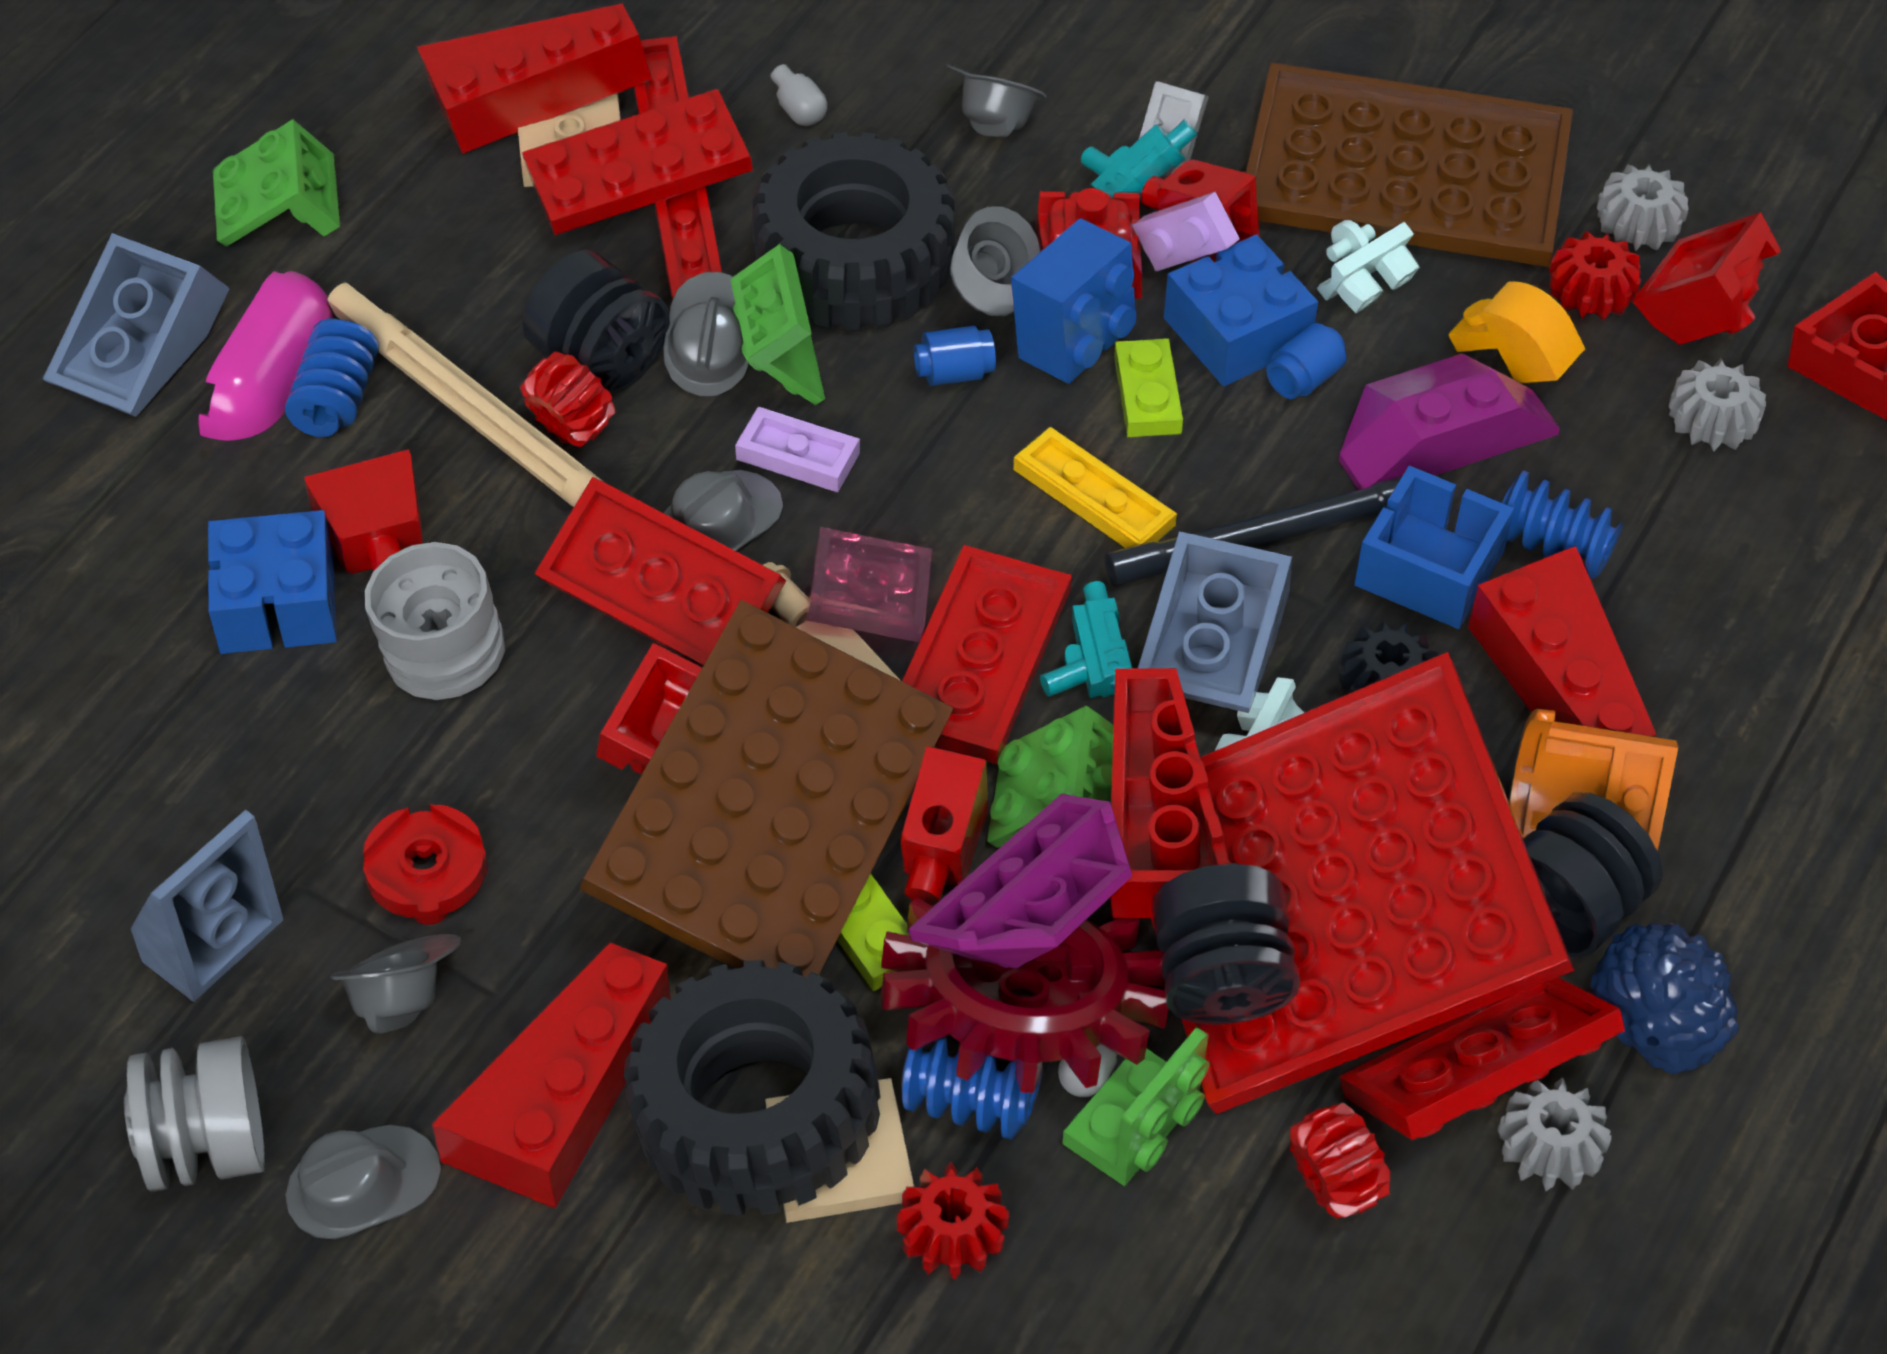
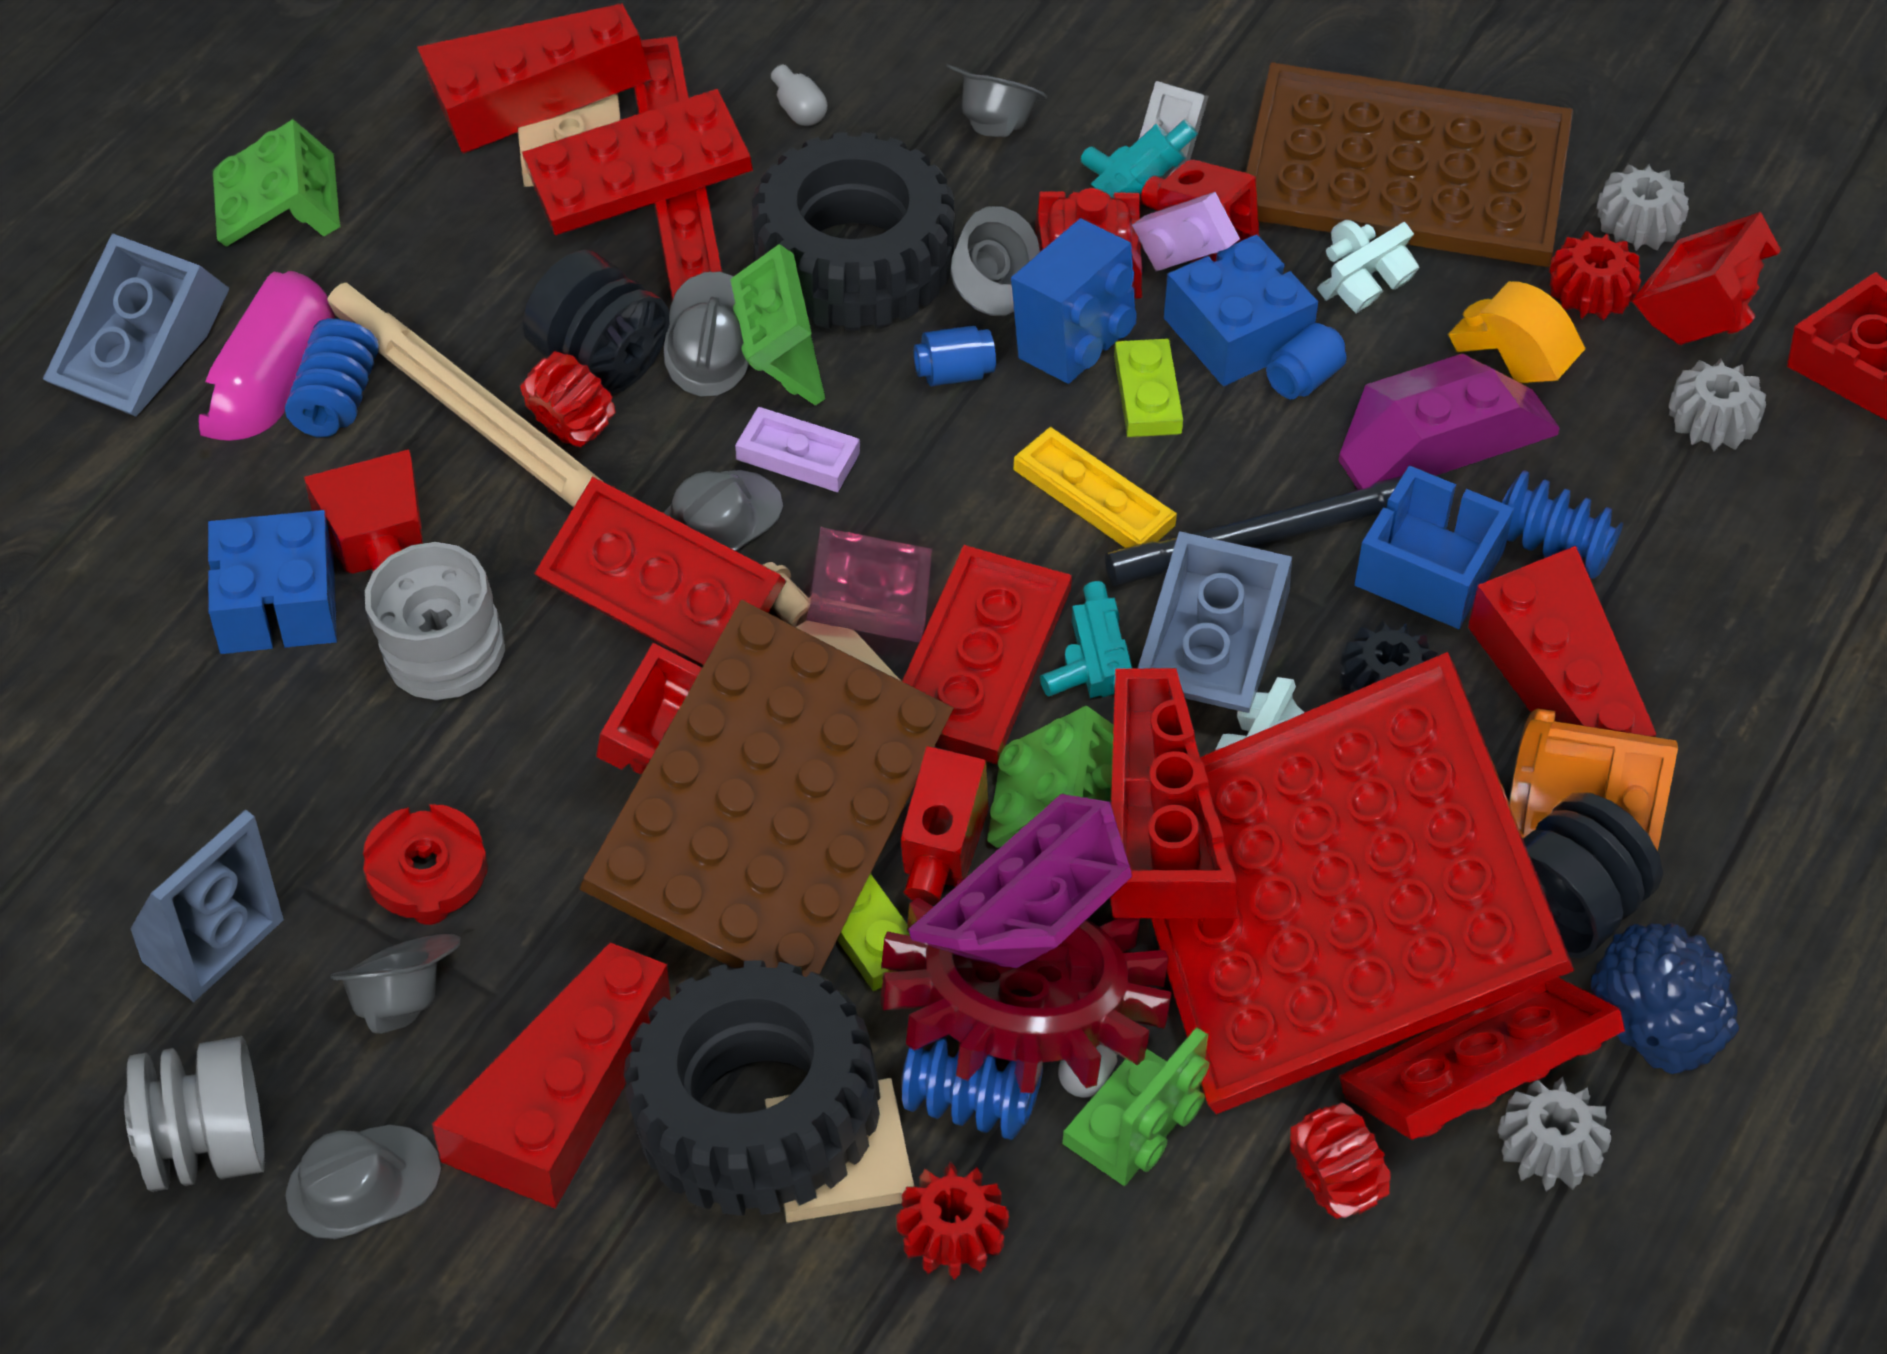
(1225, 944): black wheel -> none

